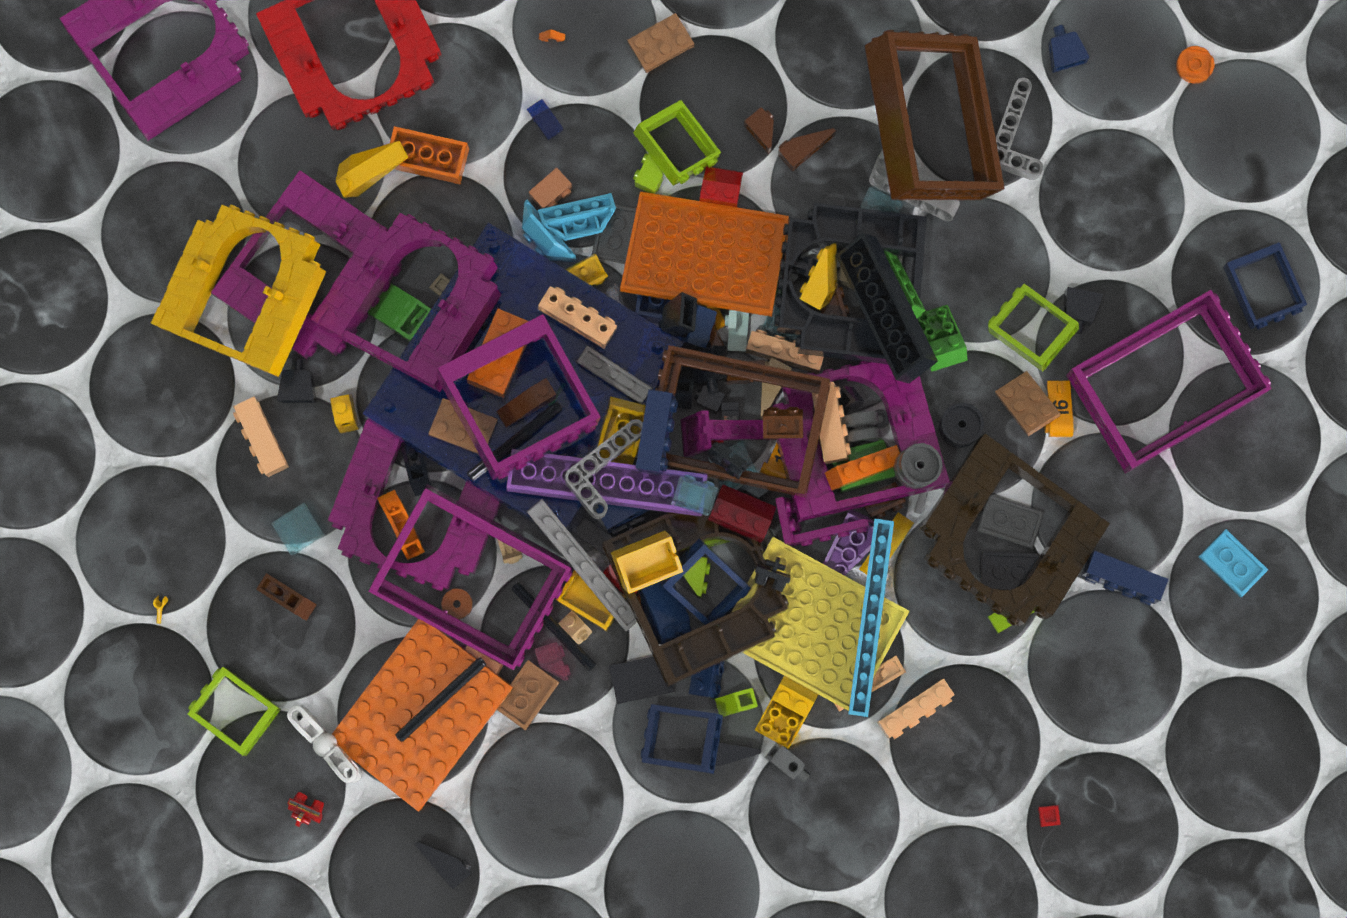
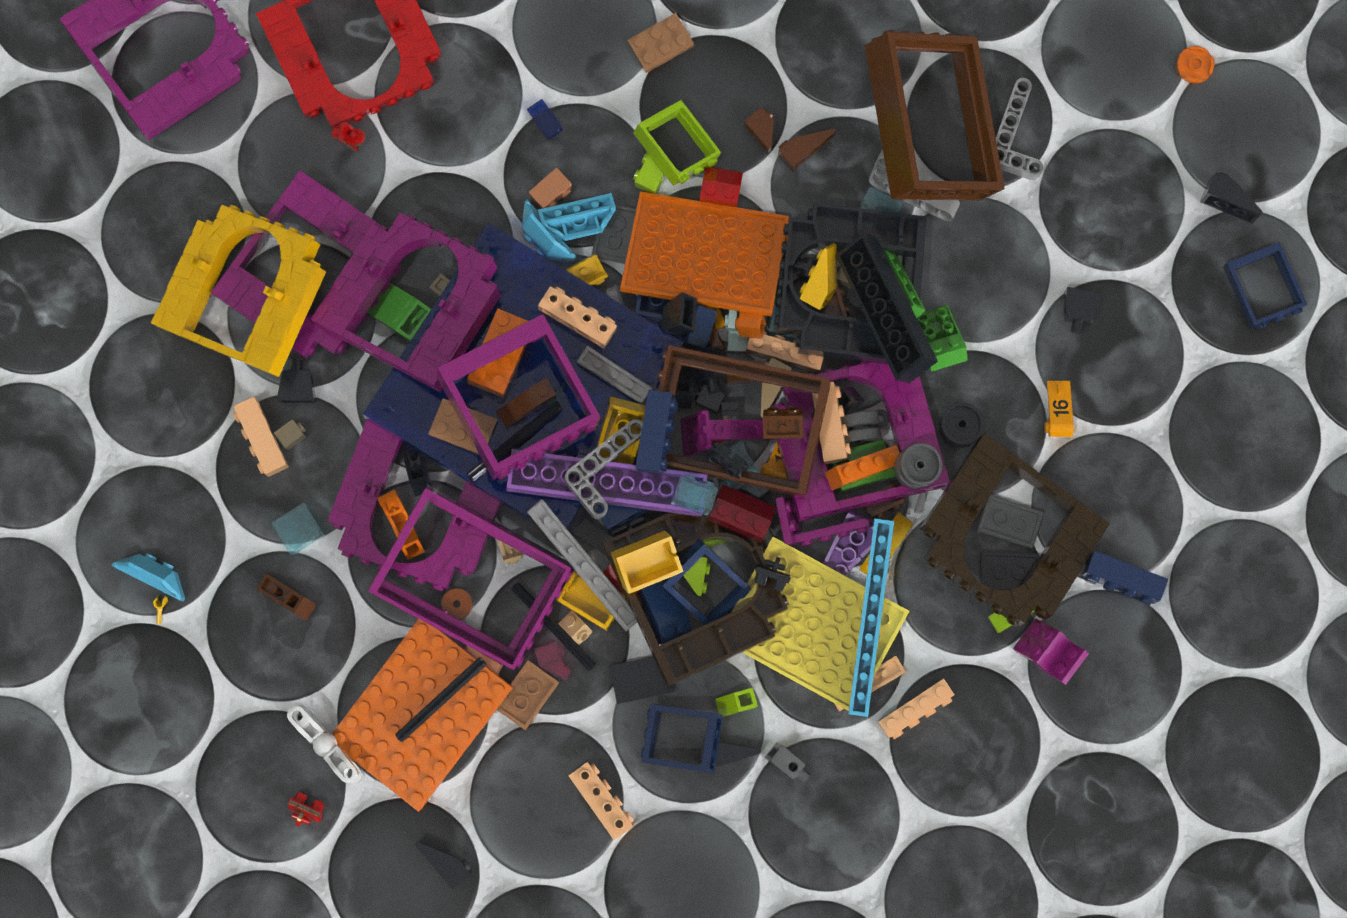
(152, 573): none -> medium azure wedge
(257, 731): lime window -> none
(291, 434): none -> dark tan brick
(344, 412): yellow torso -> none
(348, 135): none -> red hips
(368, 167): yellow wedge -> none
(431, 155): orange brick -> none
(551, 34): orange tile -> none
(601, 801): none -> light nougat brick
(707, 682): dark blue bracket -> none
(750, 325): none -> orange brick
(786, 712): yellow slope -> none
(1027, 403): medium nougat plate -> none
(1049, 816): red tile -> none
(1050, 651): none -> magenta bracket
(1055, 347): lime window -> none
(1066, 50): dark blue torso -> none
(1227, 196): none -> black slope
(1228, 339): magenta door -> none
(1233, 563): medium azure tile -> none

